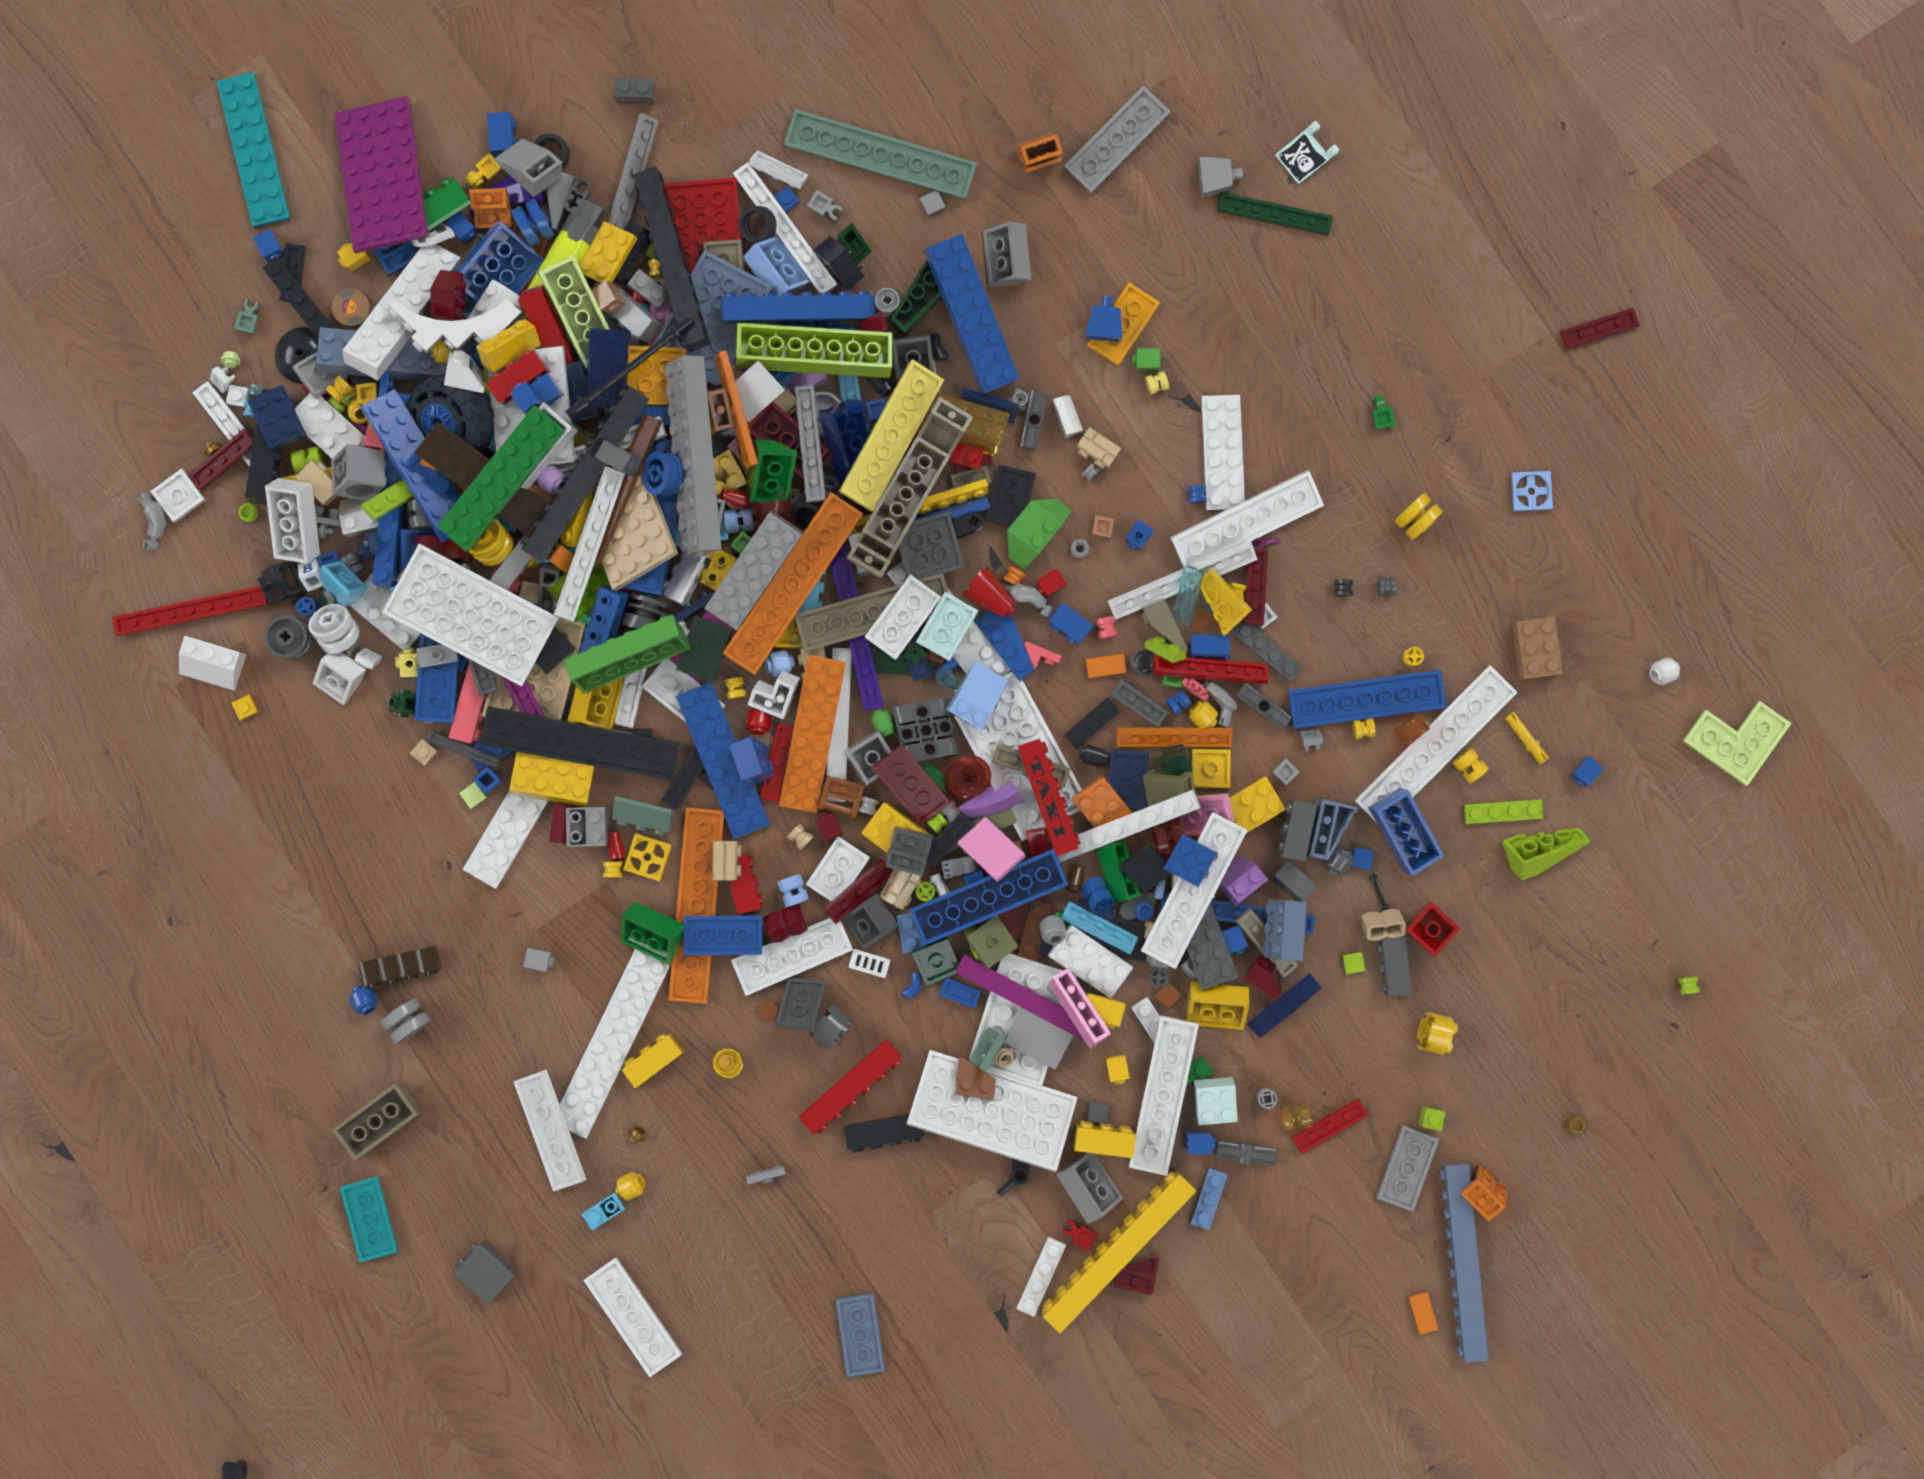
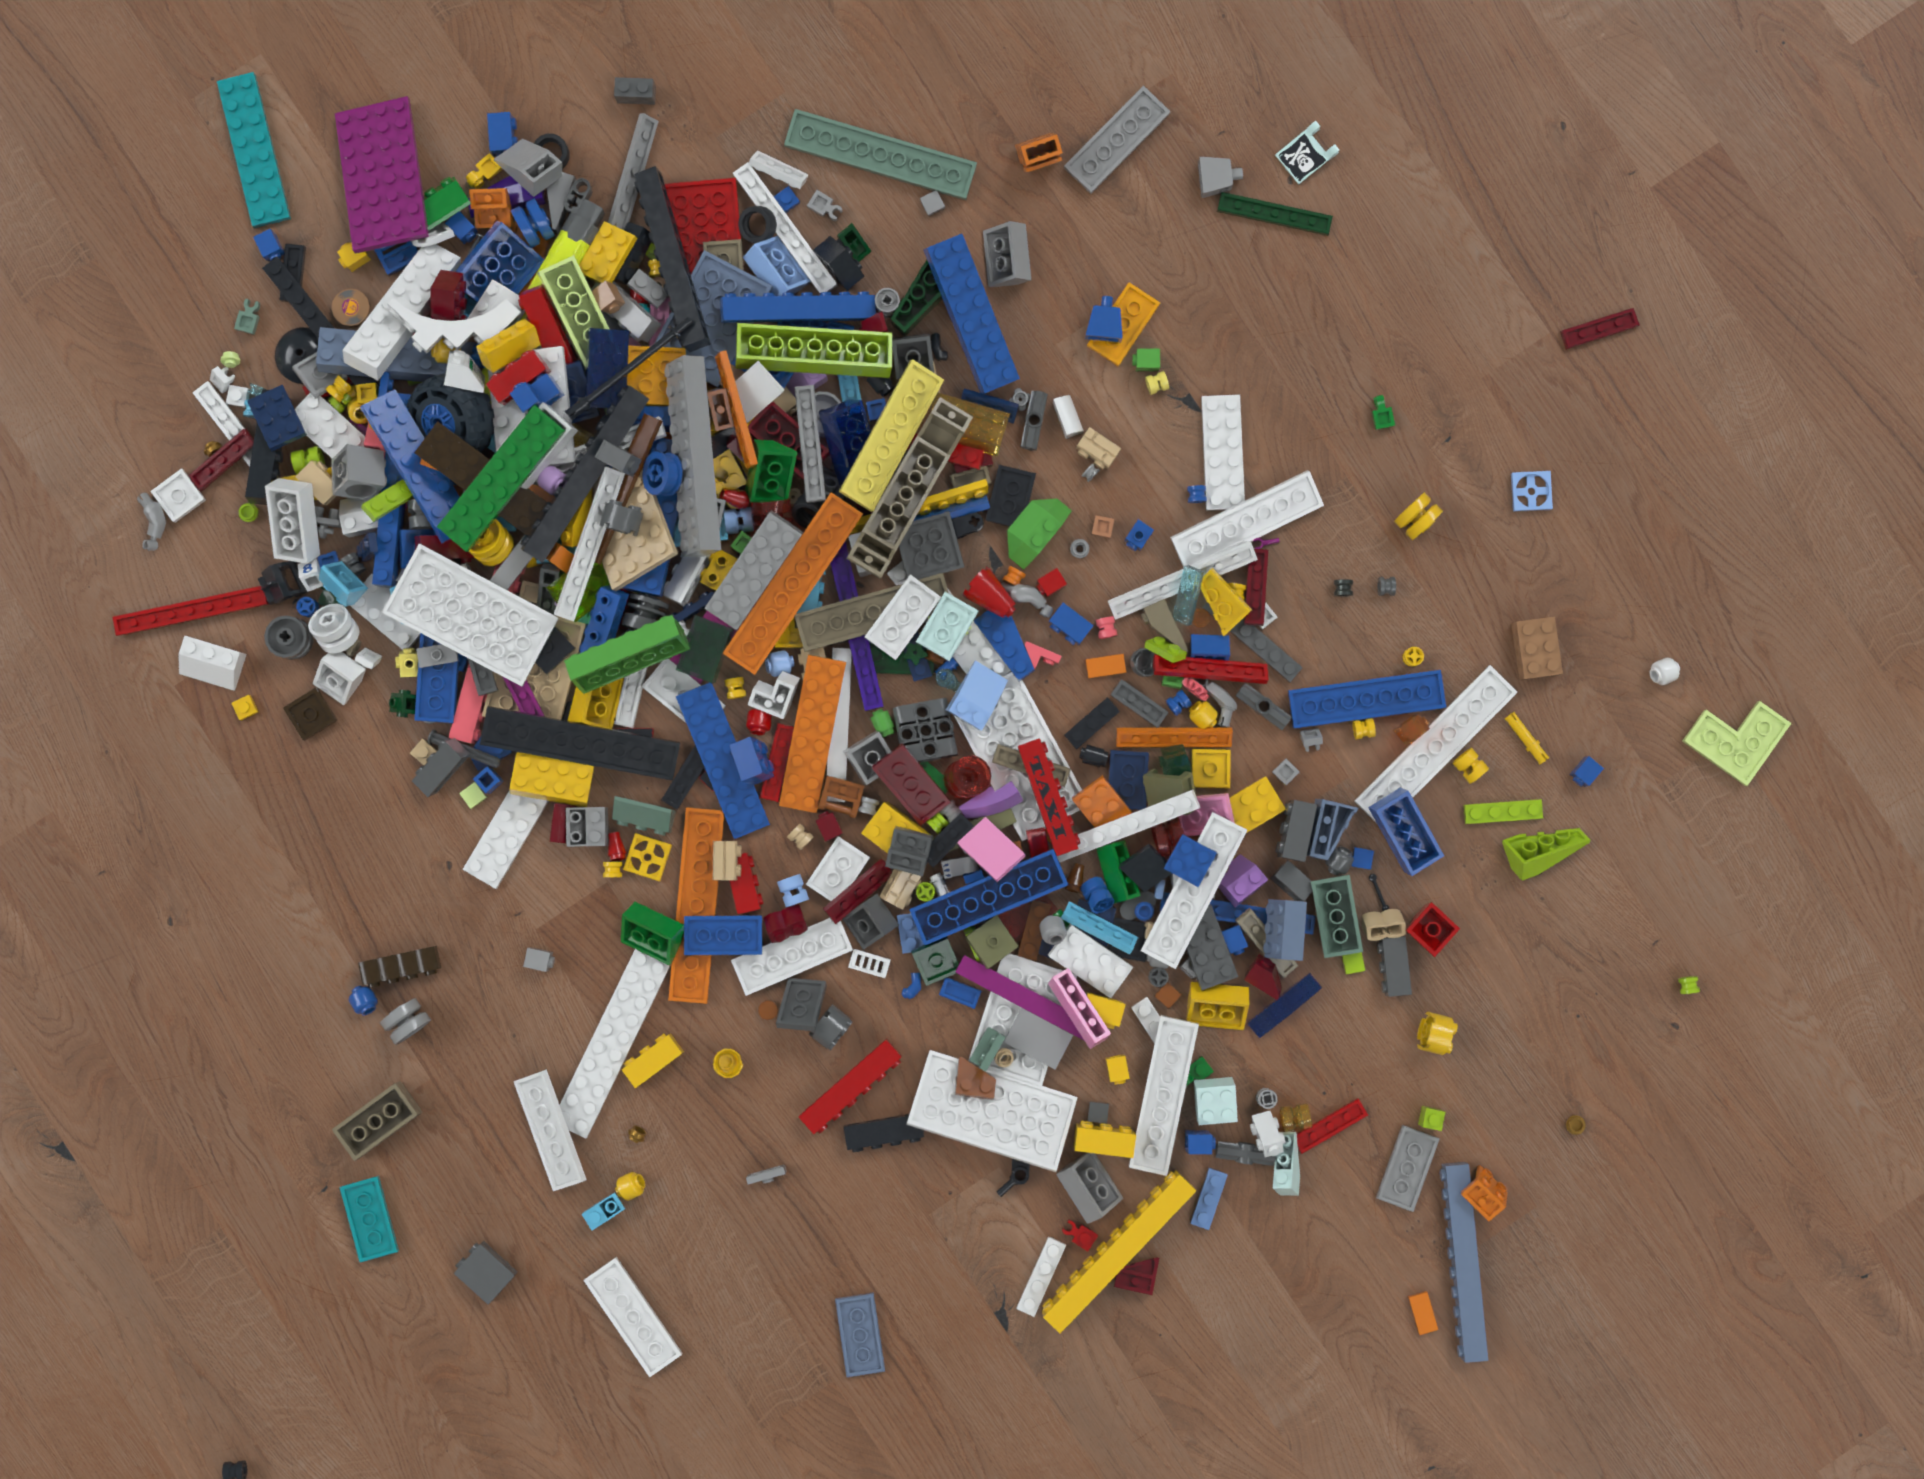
(310, 714): none -> dark brown plate
(440, 767): none -> dark grey brick
(621, 518): none -> dark grey brick
(1267, 1132): none -> white brick
(1286, 1167): none -> light aqua slope
(1337, 916): none -> sand green slope

